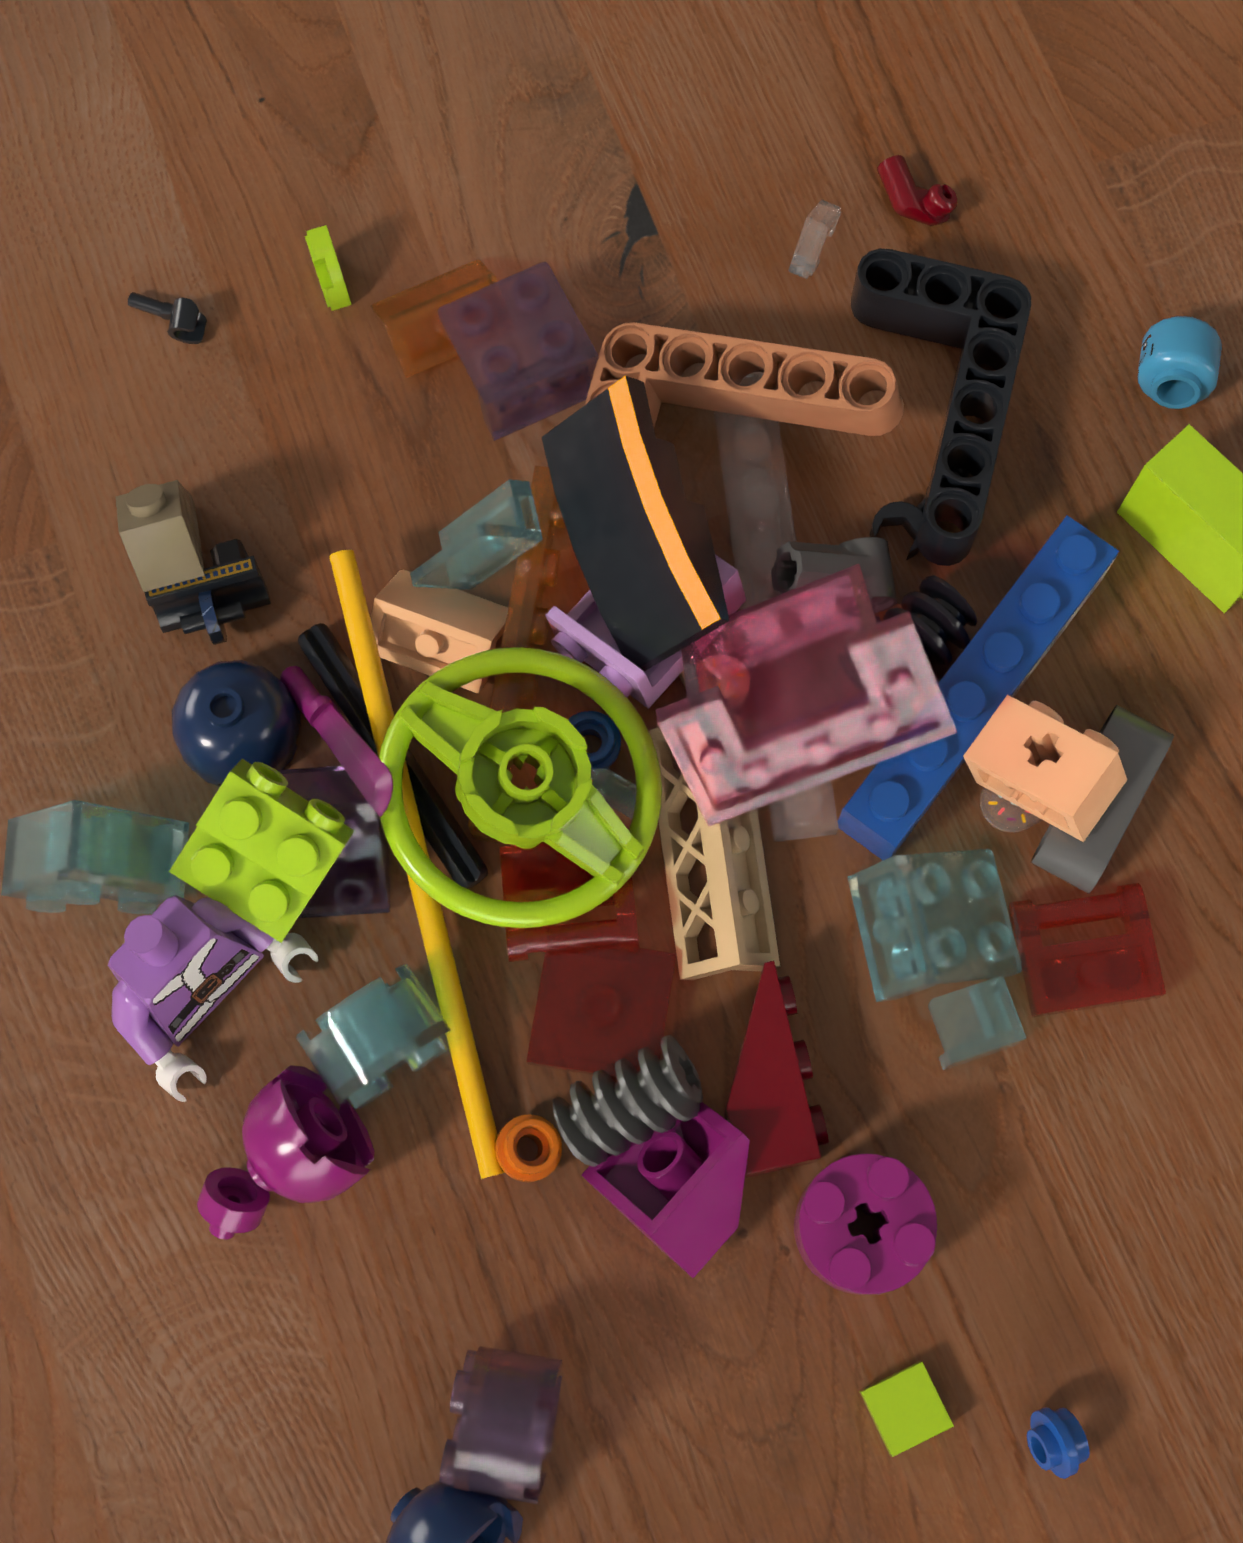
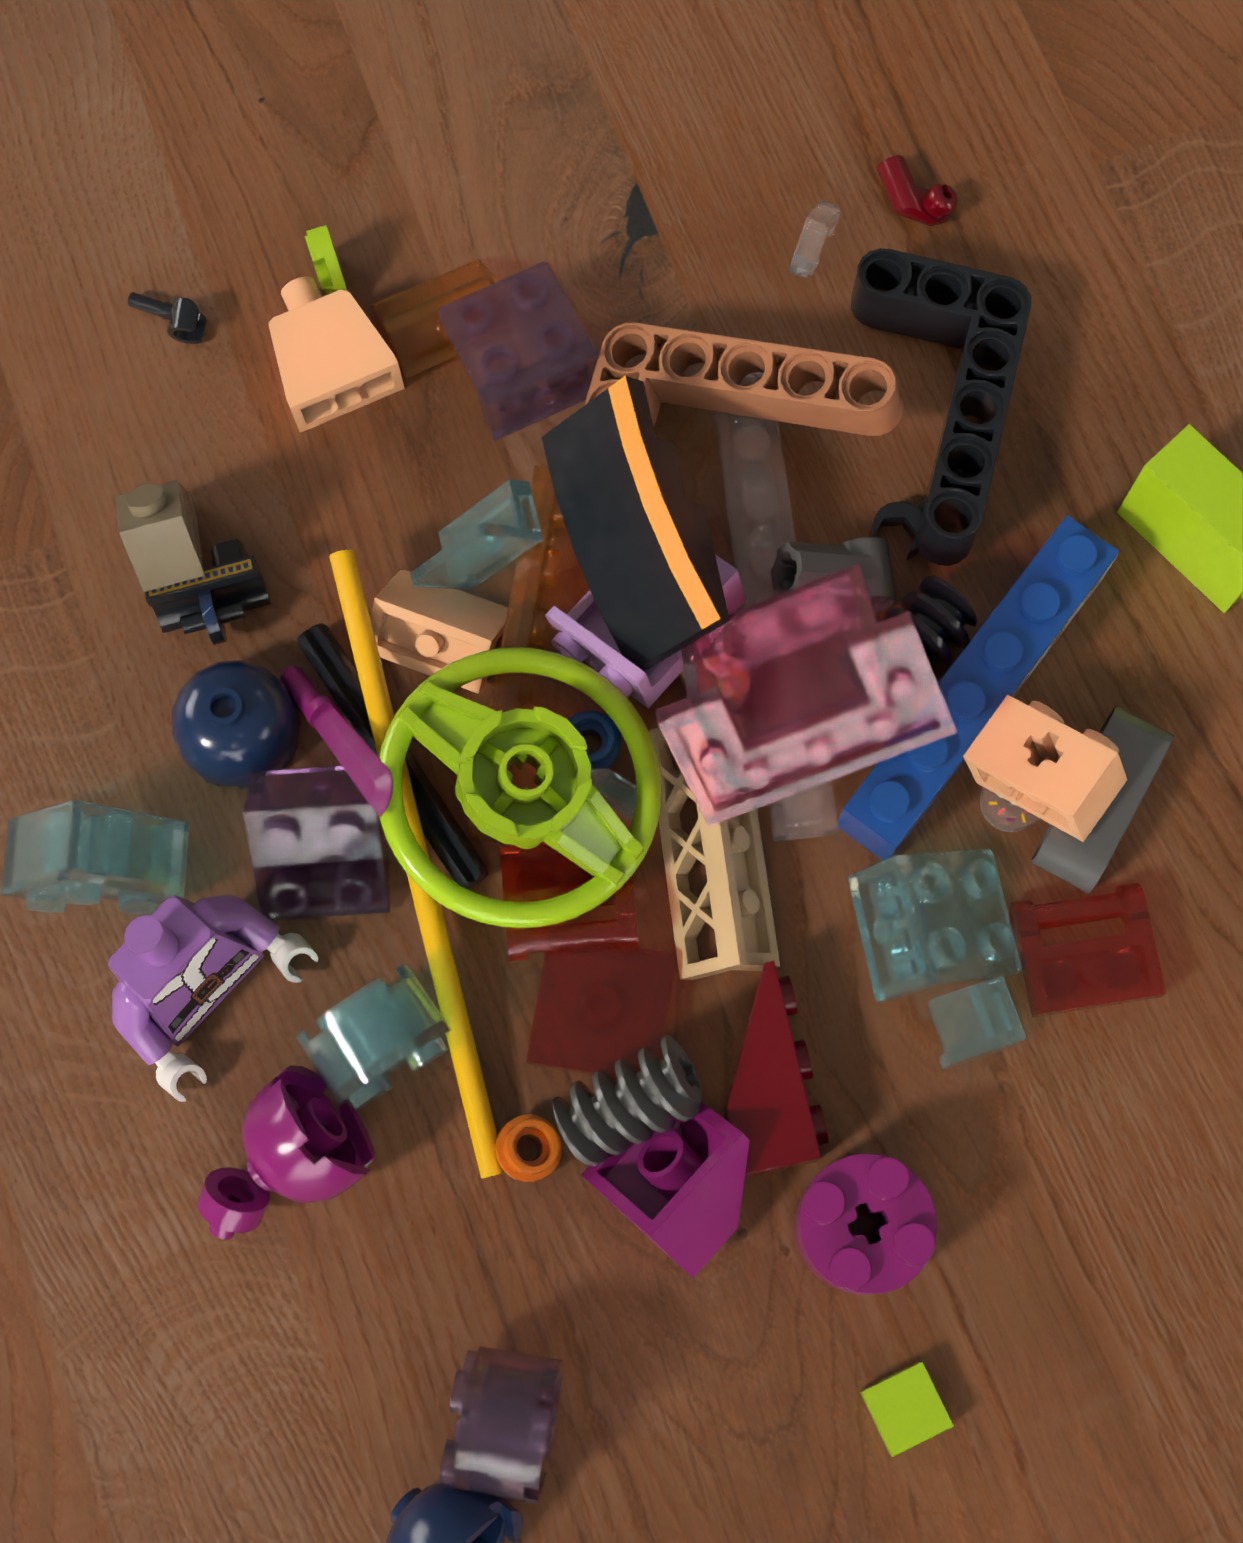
(262, 848): lime plate -> none
(329, 355): none -> light nougat torso
(1057, 1441): blue plate -> none
(1179, 361): dark azure head -> none

